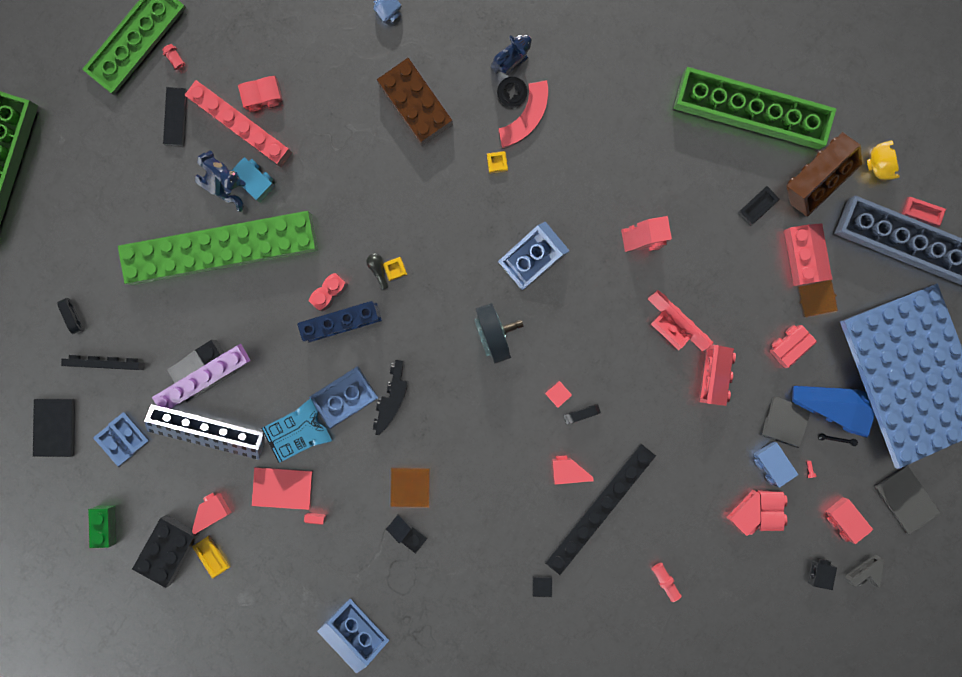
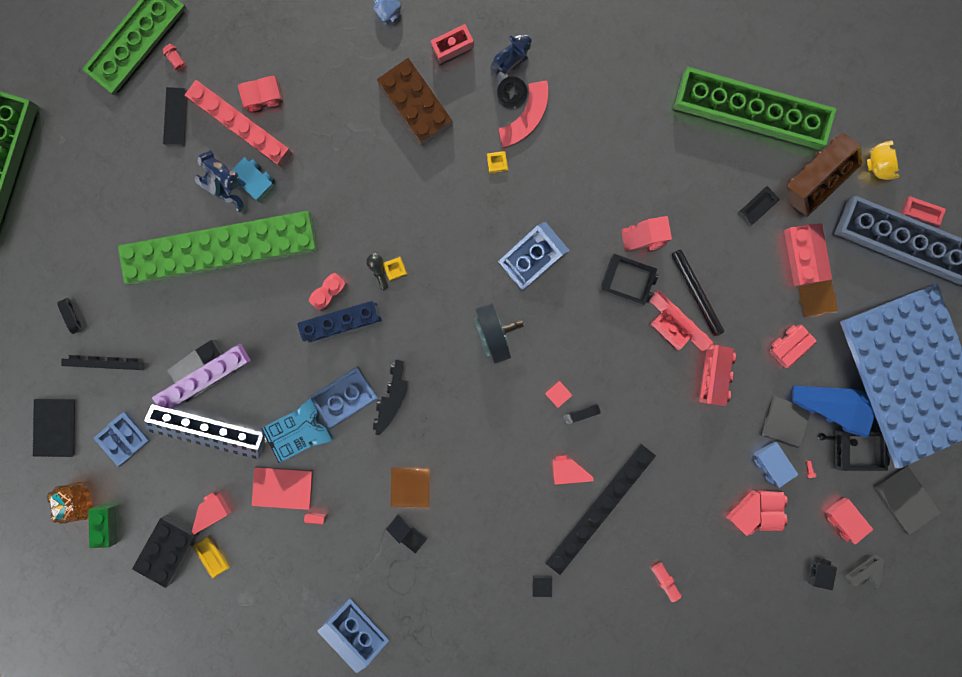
(69, 503): none -> clear orange brick
(452, 44): none -> coral brick
(610, 272): none -> black window
(698, 292): none -> black axle
(842, 453): none -> black window

